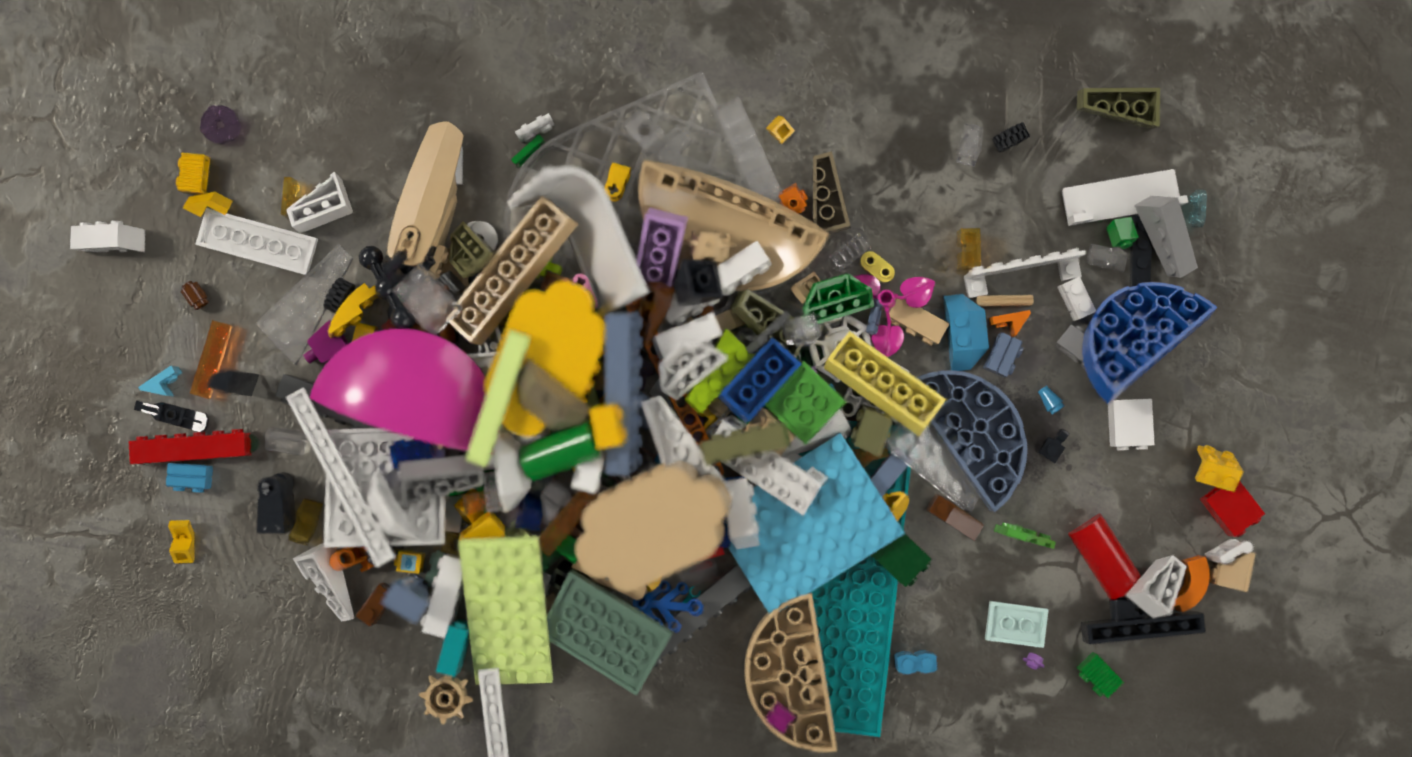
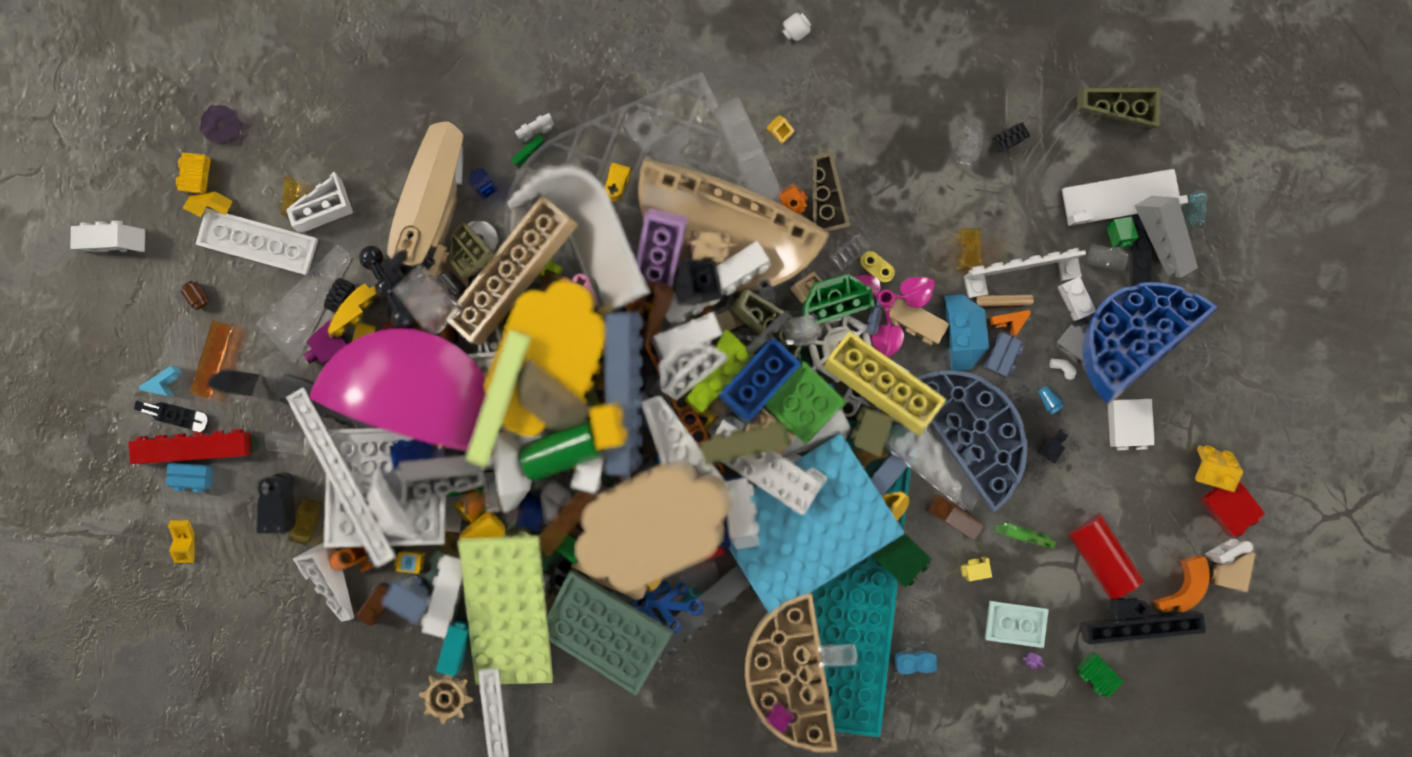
(482, 183): none -> clear blue slope
(767, 292): none -> dark grey pin
(796, 27): none -> white head
(837, 655): none -> clear slope
(976, 569): none -> light yellow brick
(1066, 366): none -> white arm
(1158, 586): white wedge -> none

